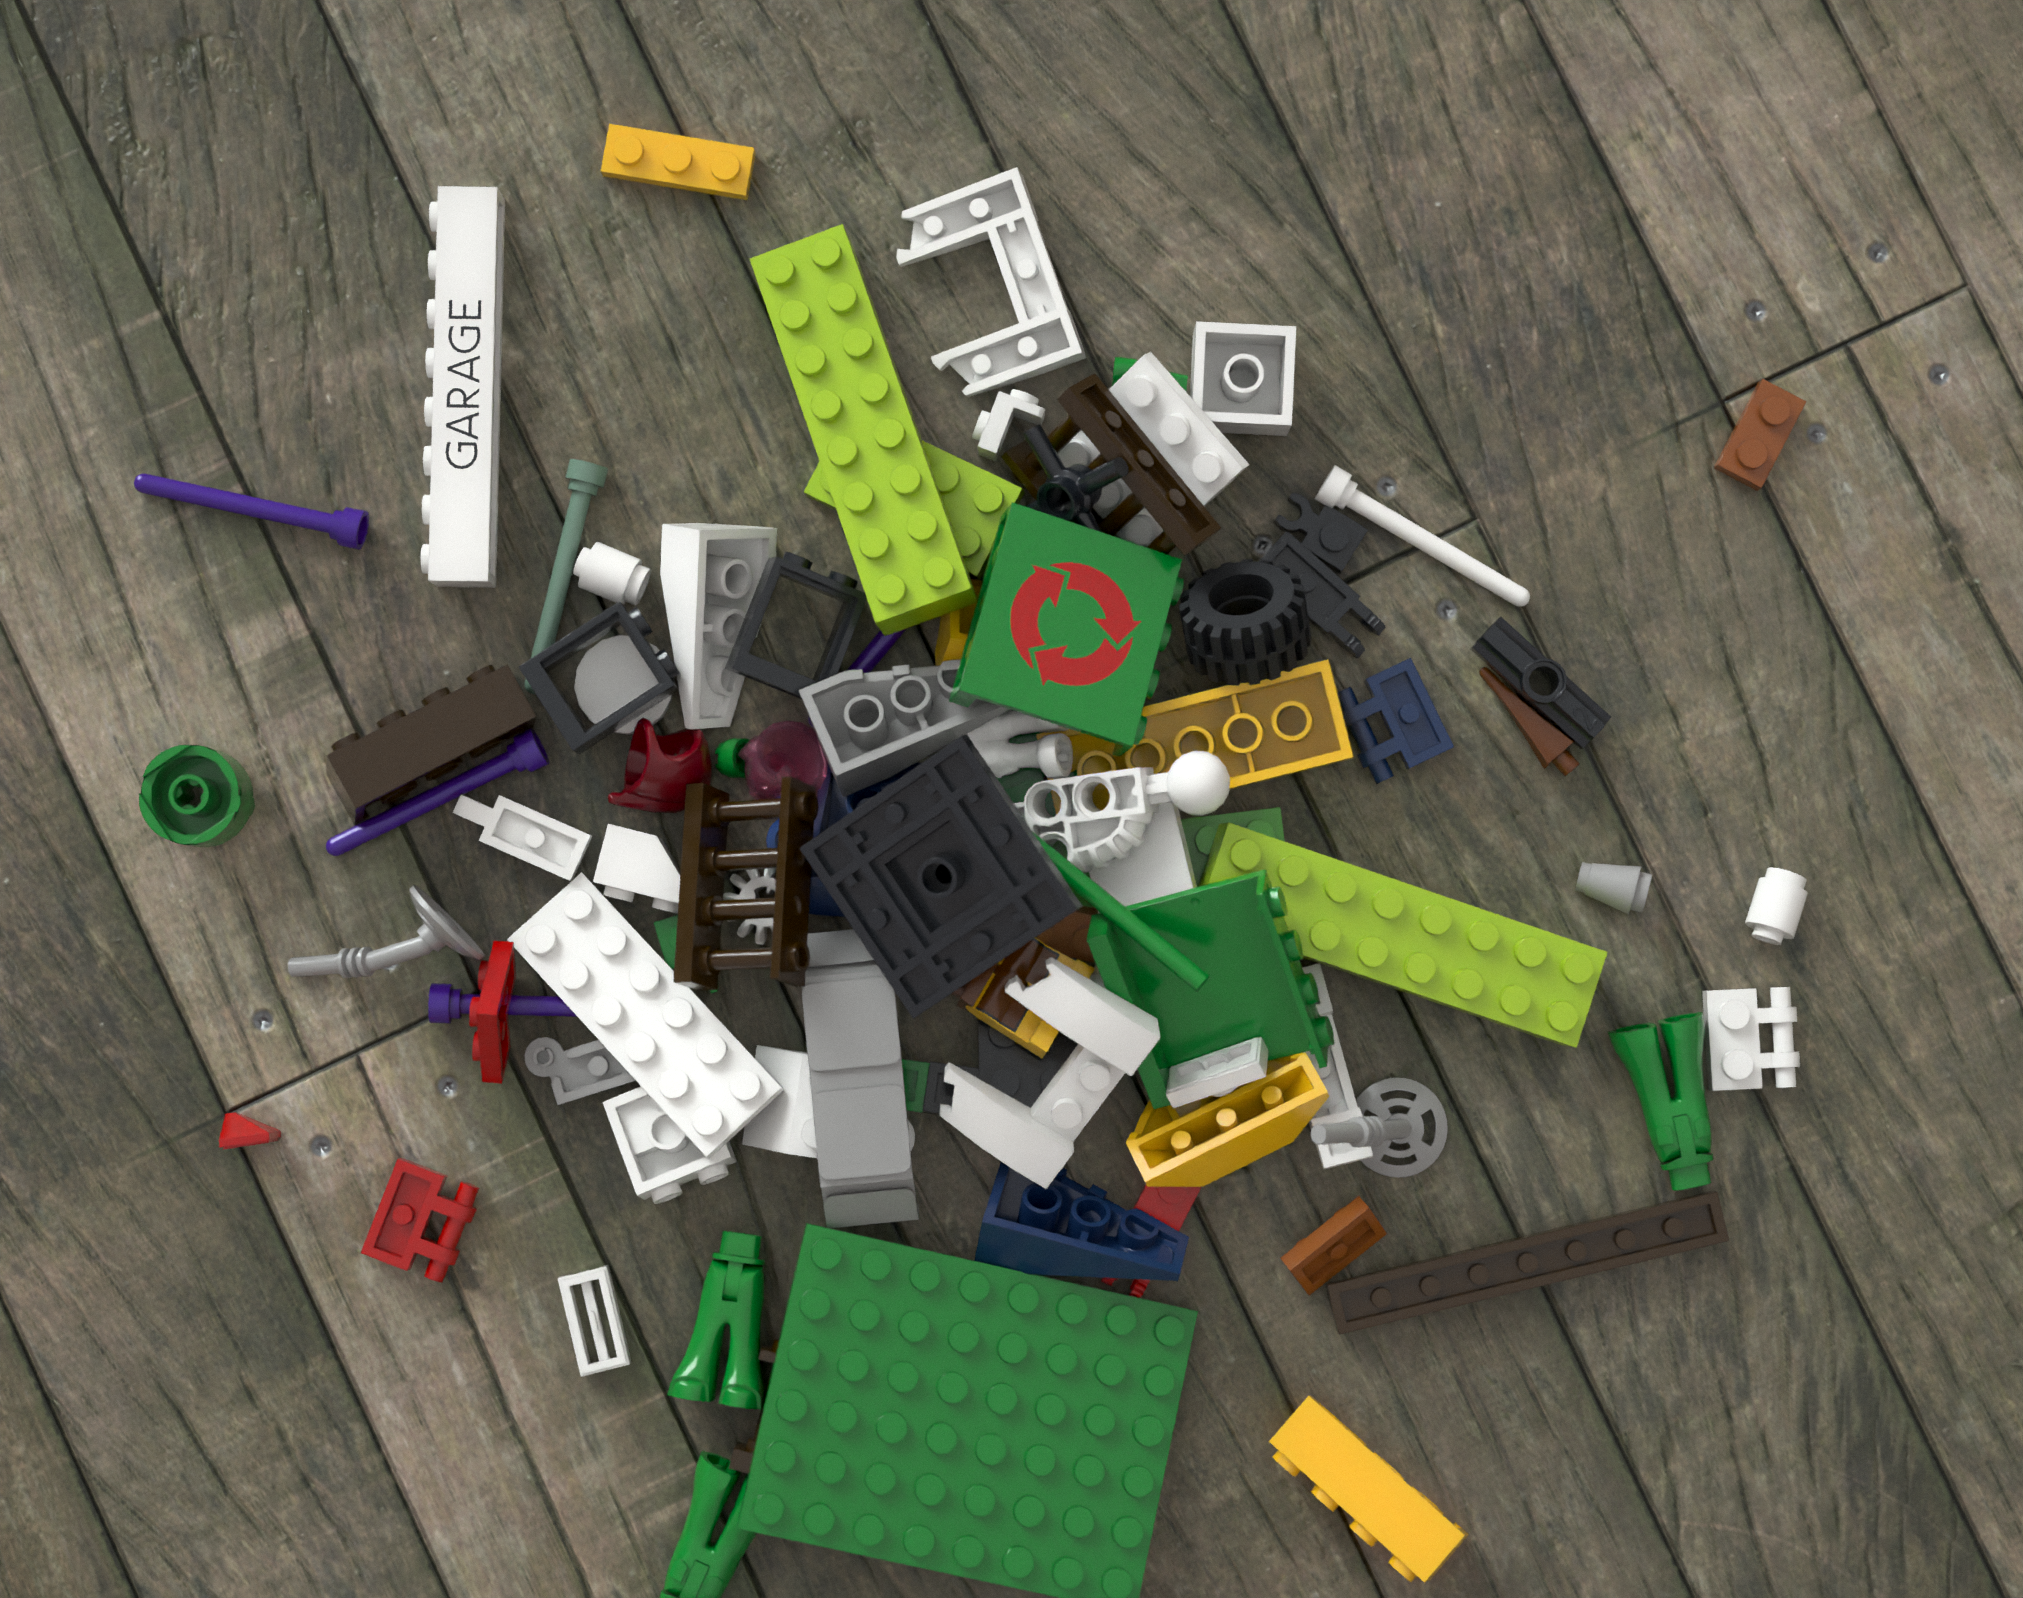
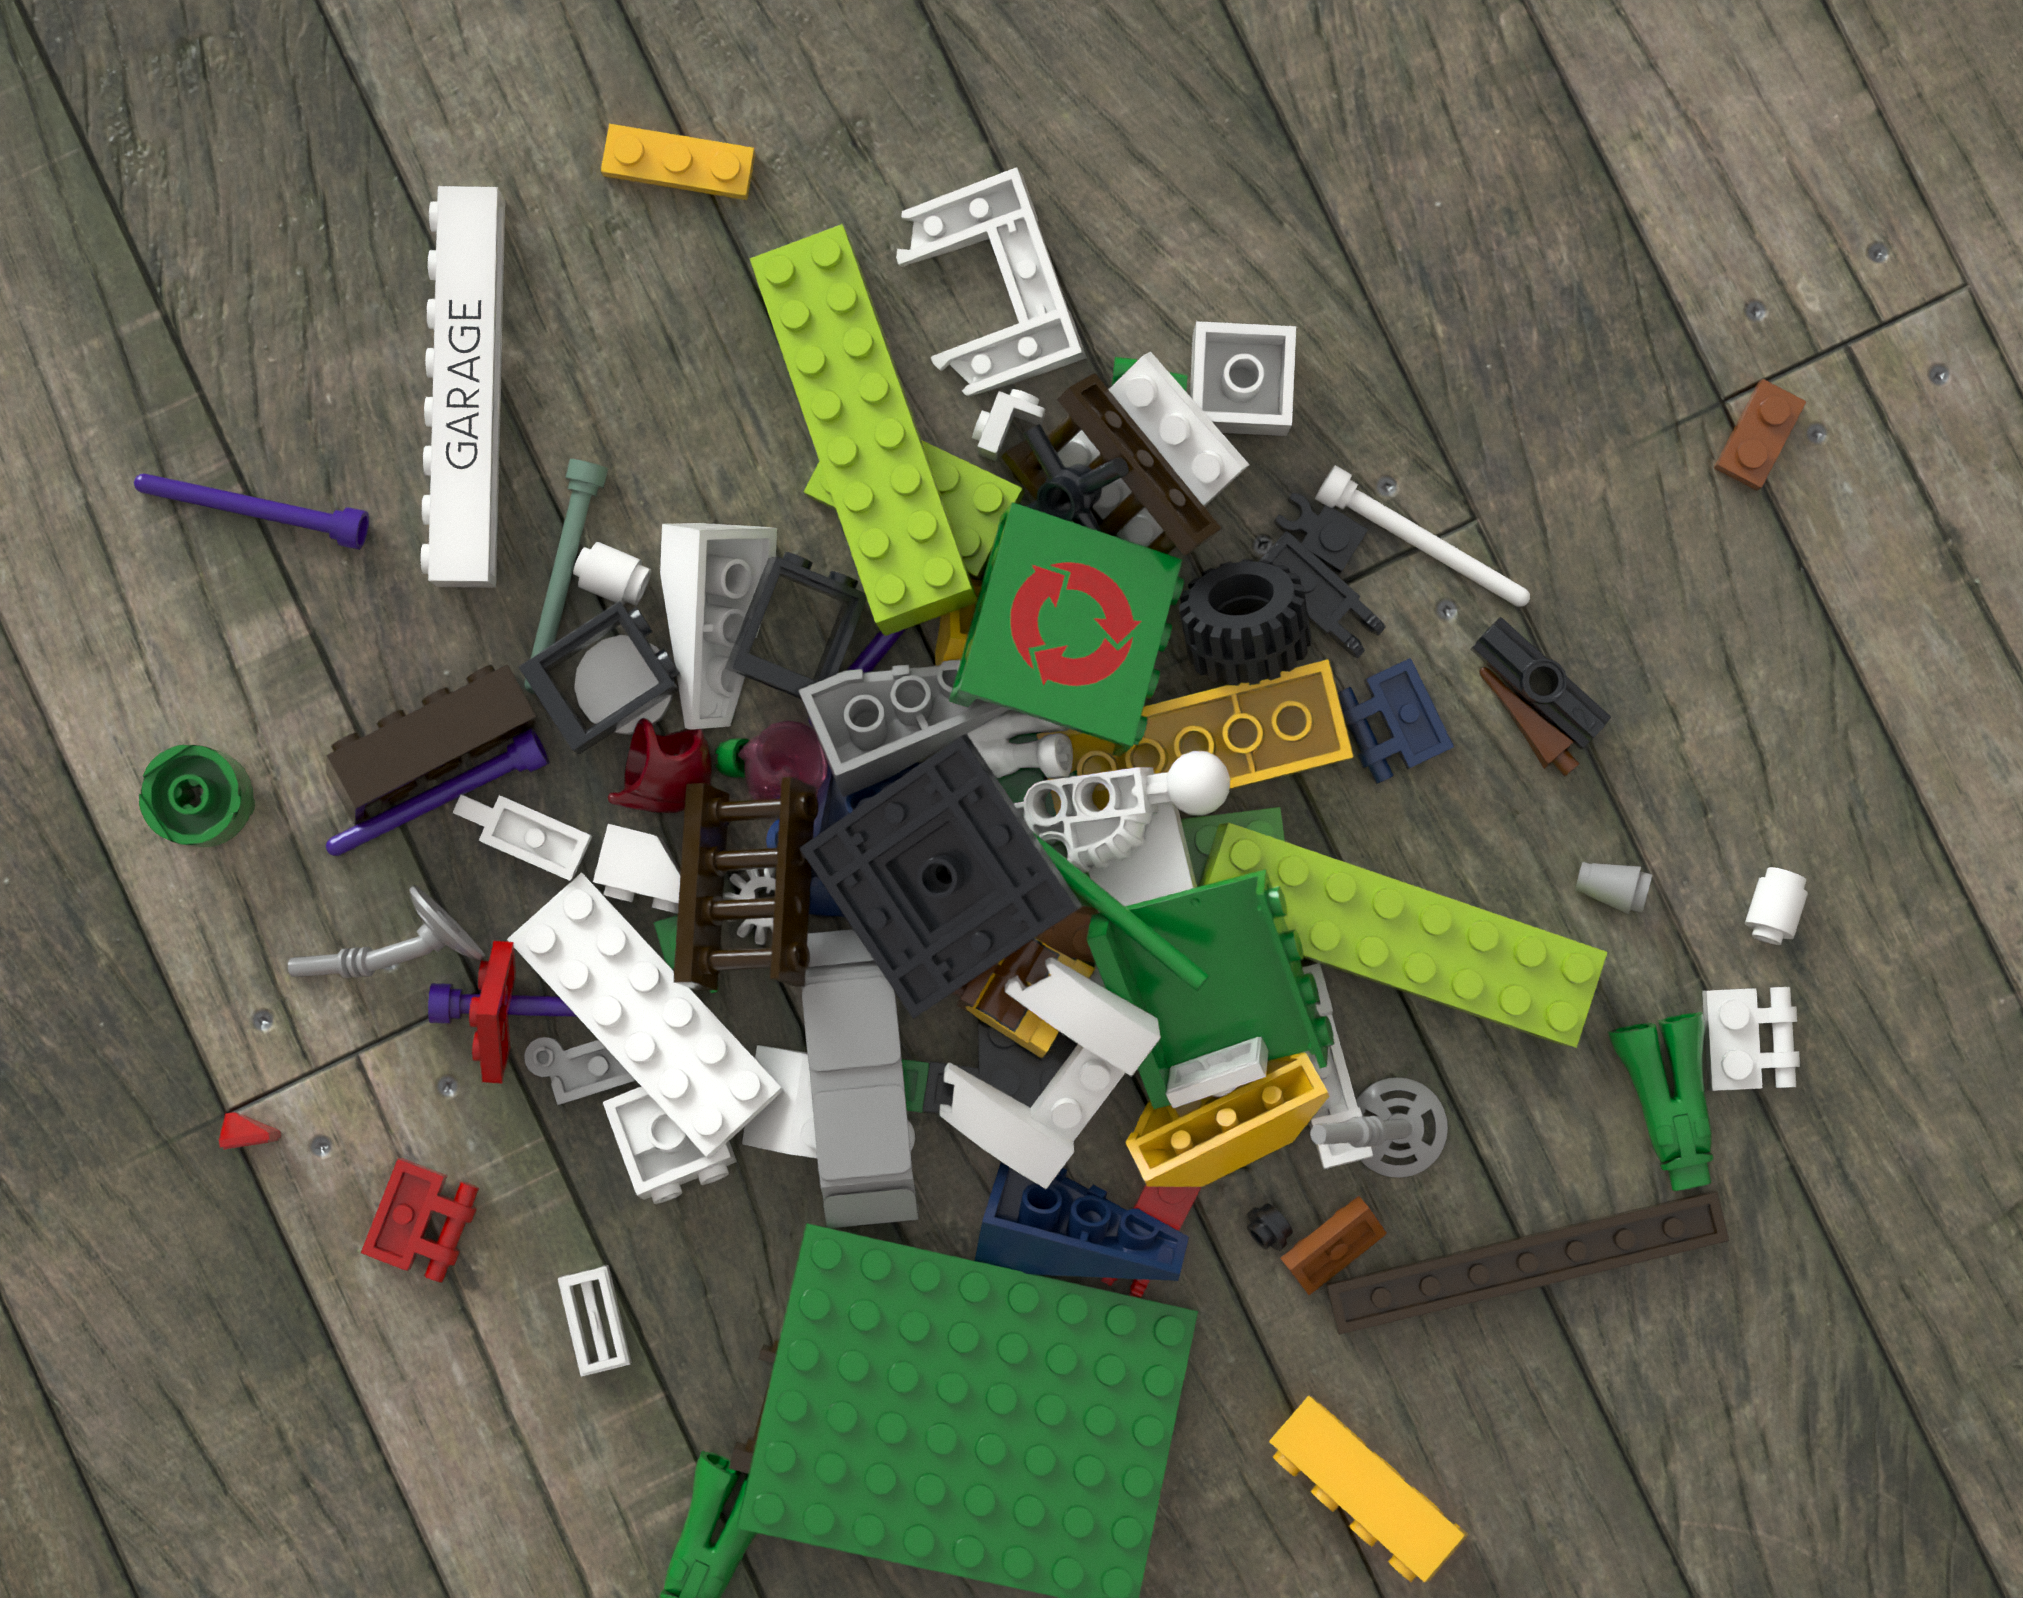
(733, 1297): green piece -> none
(1268, 1227): none -> black plate

